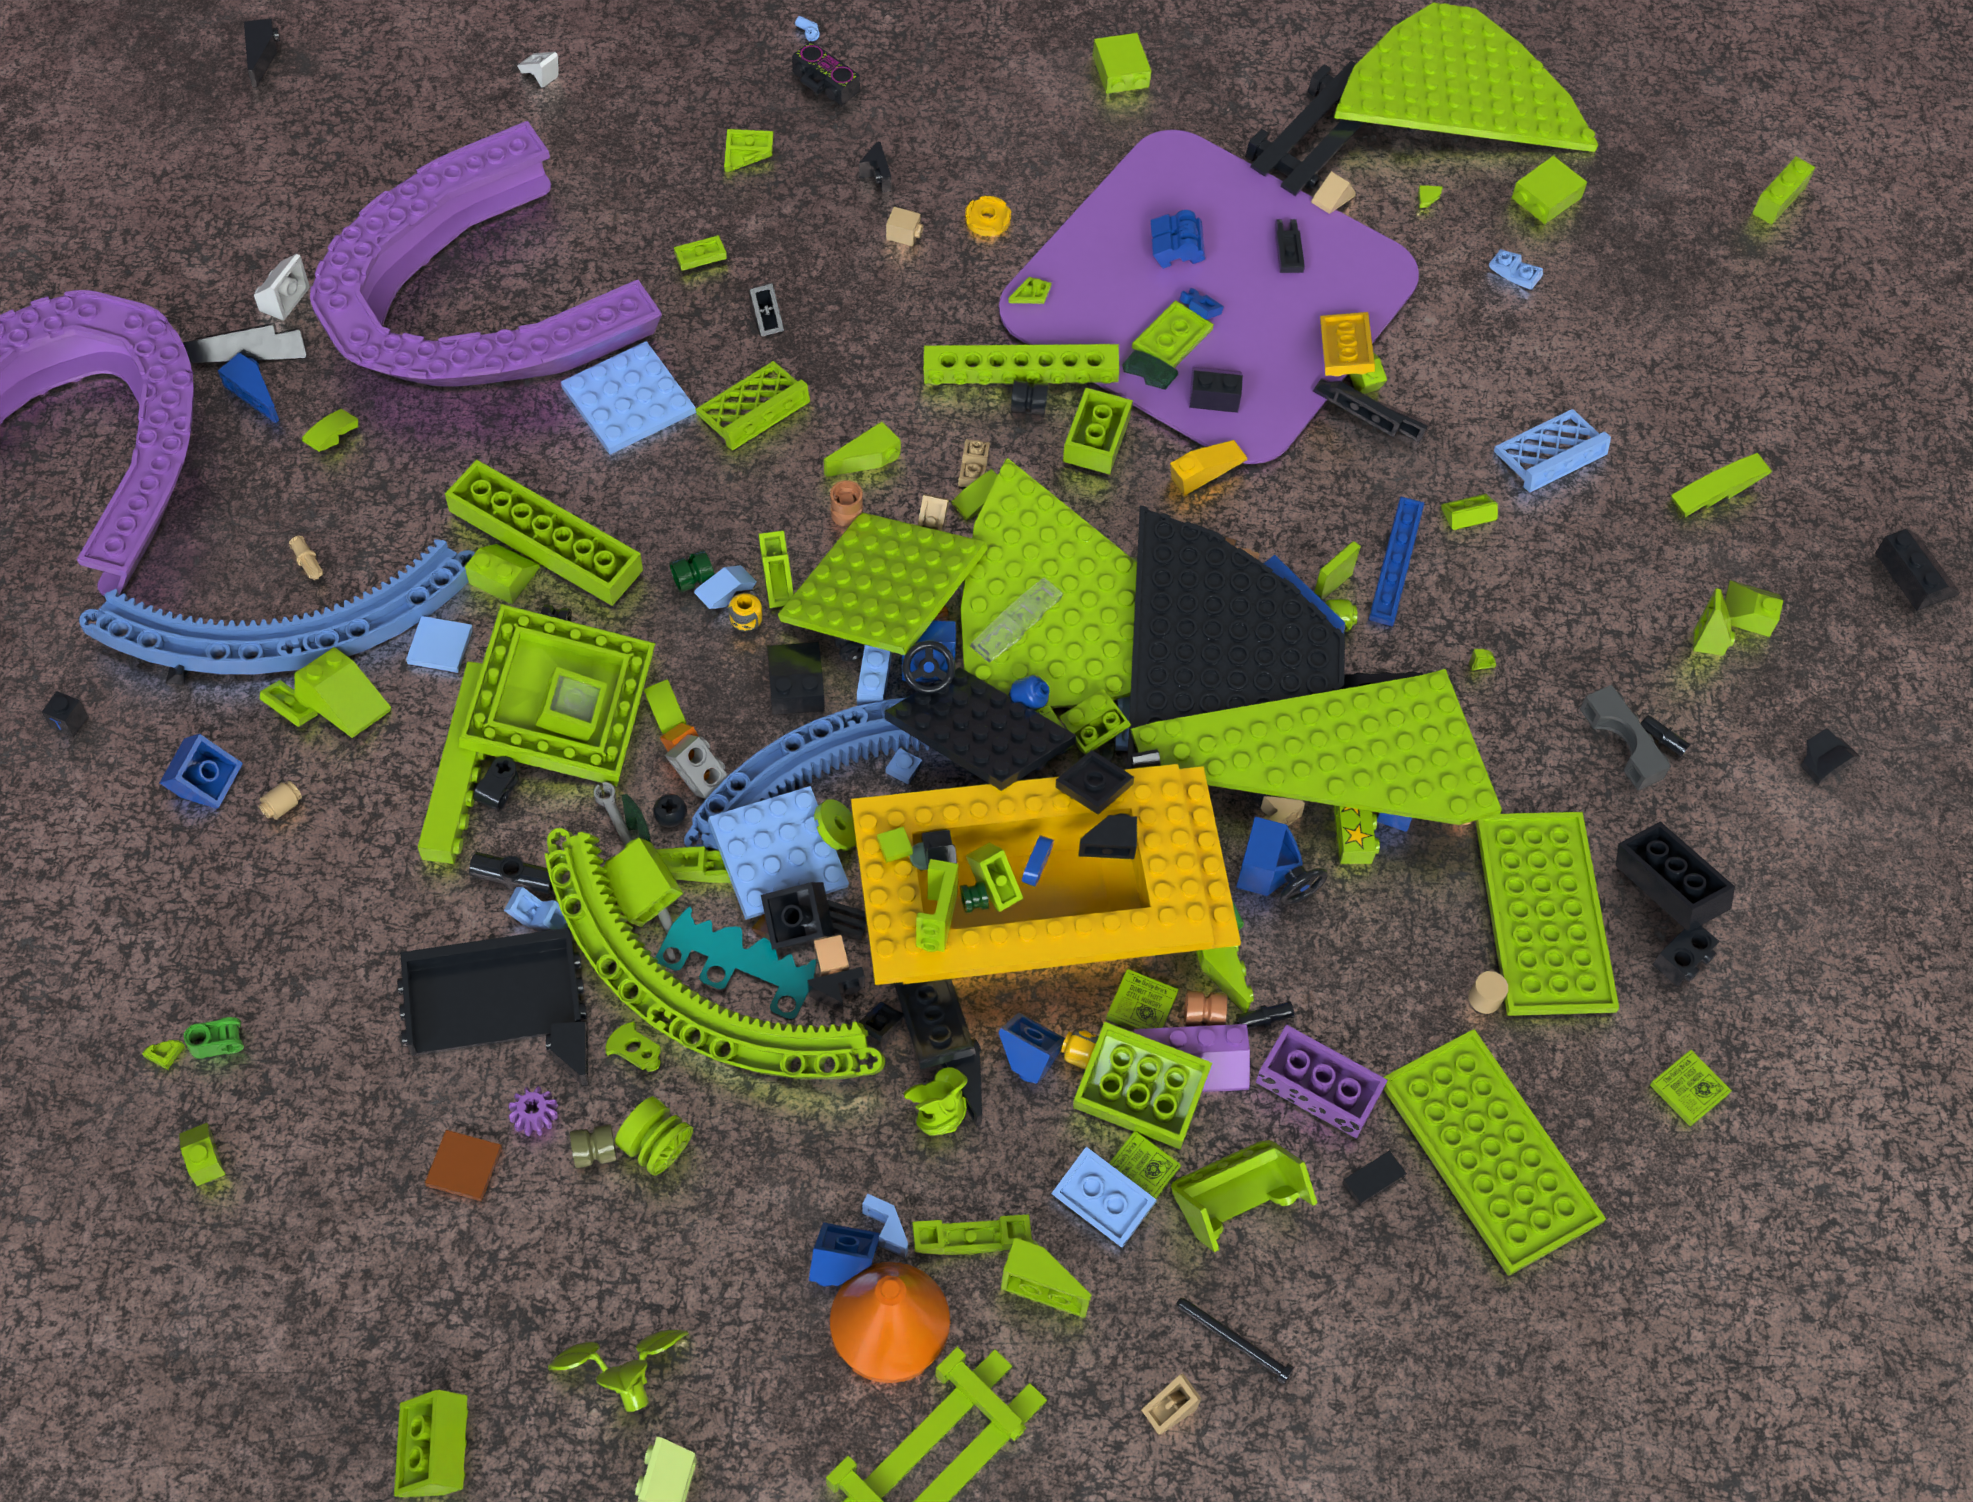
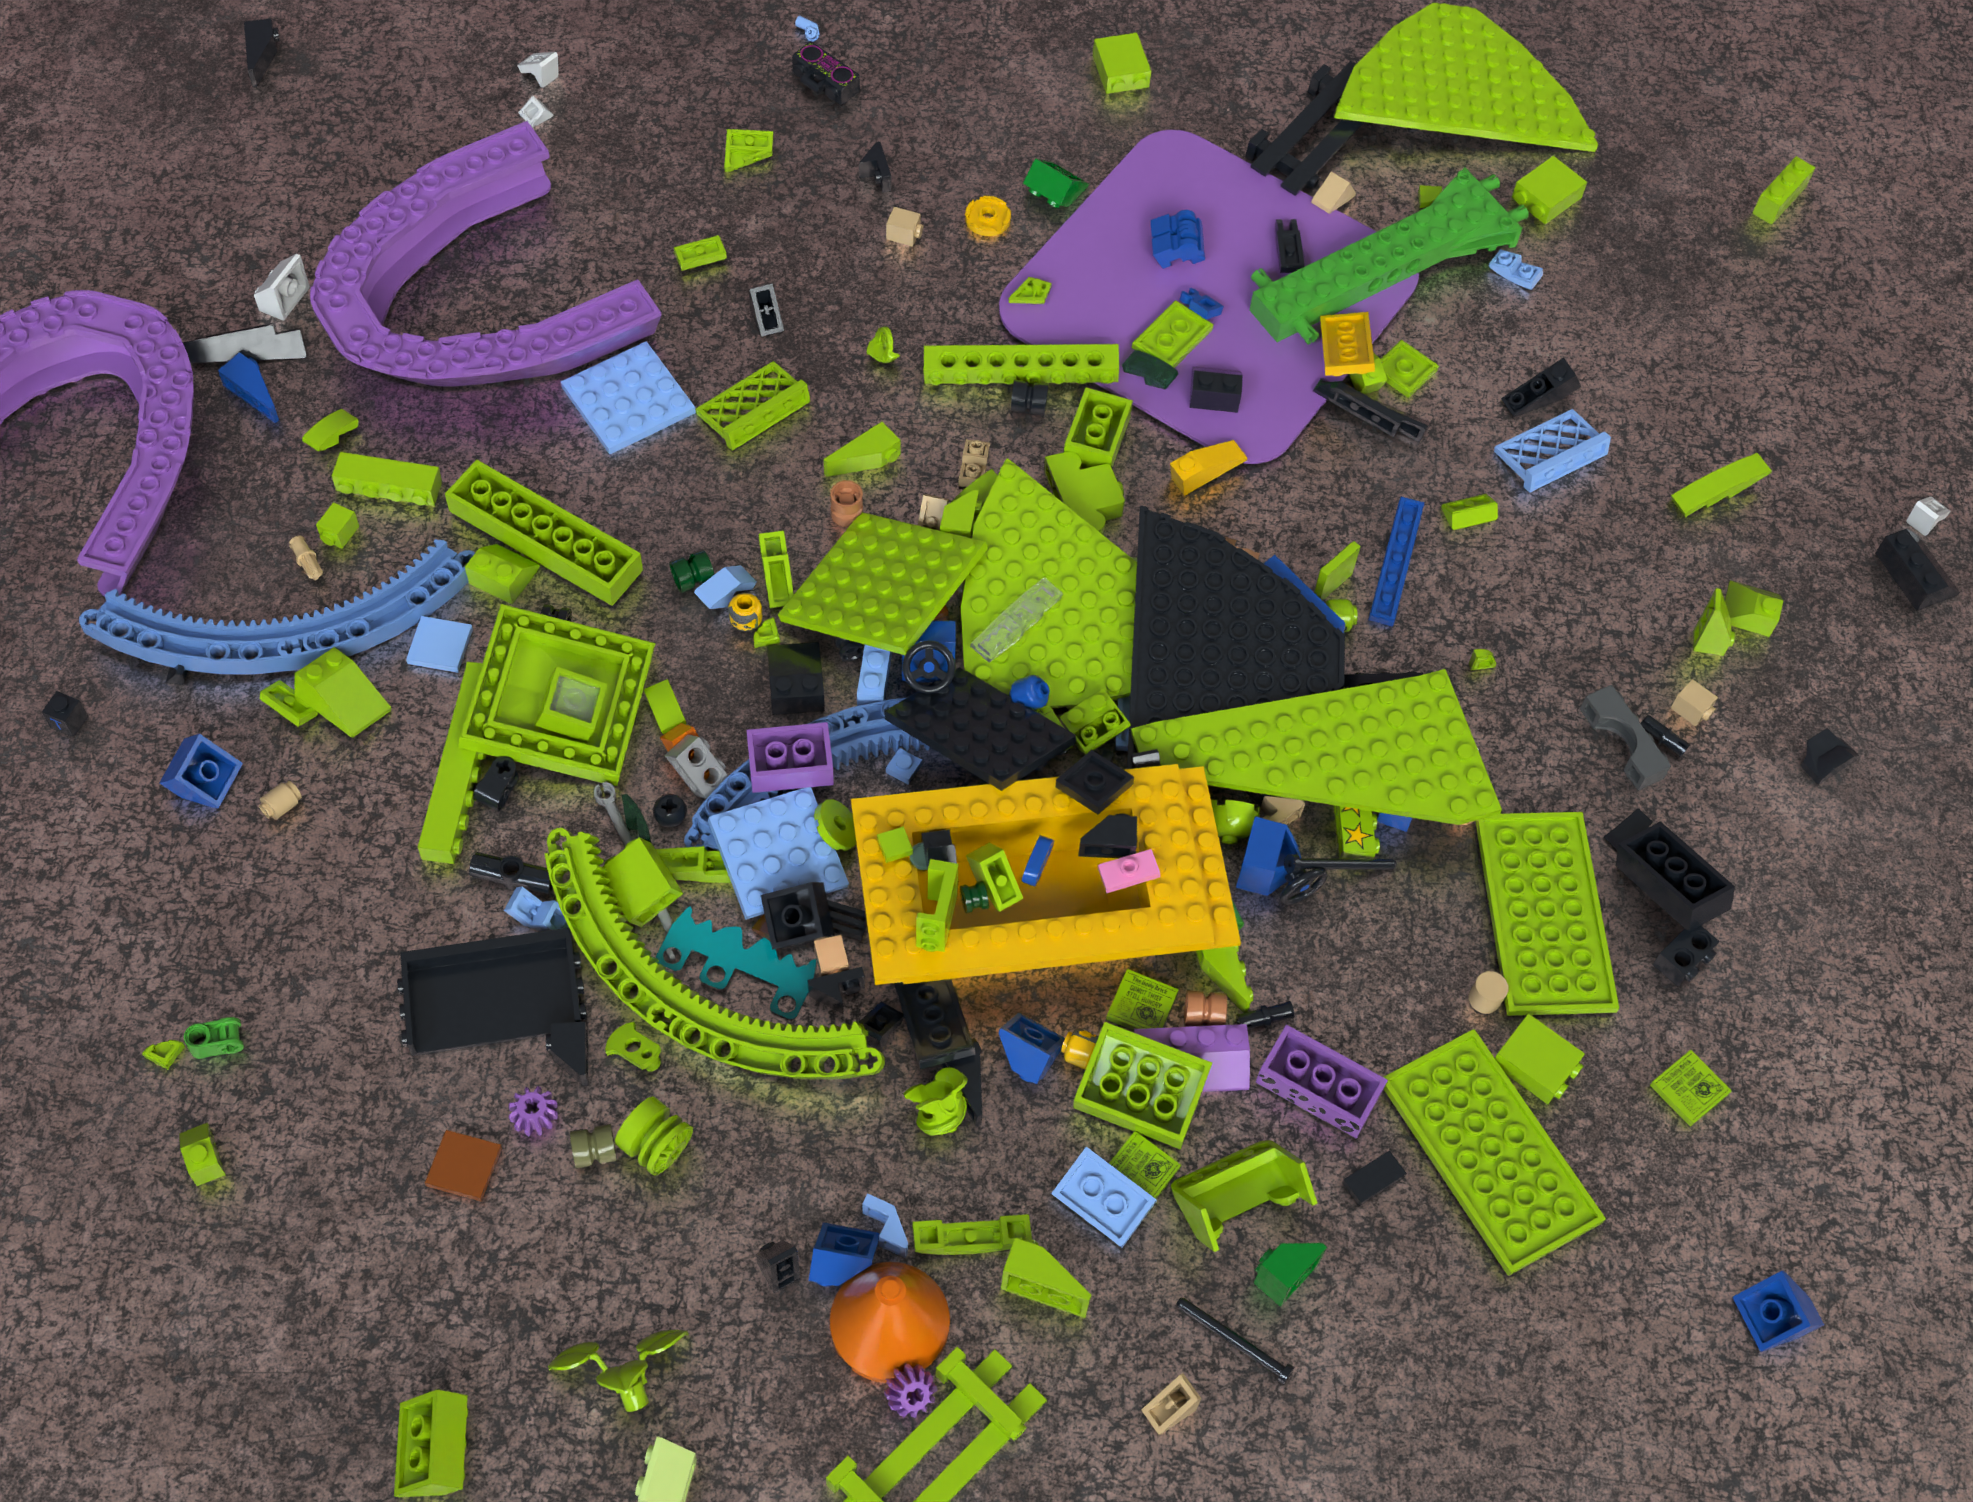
(337, 525): none -> lime brick
(387, 479): none -> lime brick
(535, 112): none -> white slope
(766, 634): none -> lime tile
(779, 1264): none -> black slope
(790, 757): none -> medium lavender brick
(882, 346): none -> lime piece
(910, 1390): none -> medium lavender gear
(961, 514): none -> lime slope
(1054, 183): none -> green slope
(1087, 491): none -> lime brick
(1129, 871): none -> bright pink plate
(1234, 820): none -> lime cylinder
(1287, 1268): none -> green slope
(1294, 863): none -> black bar
(1407, 368): none -> lime tile
(1453, 226): none -> bright green brick
(1540, 1059): none -> lime brick
(1543, 389): none -> black slope
(1629, 827): none -> black sticker
(1695, 703): none -> tan brick
(1777, 1311): none -> blue slope
(1926, 515): none -> white slope

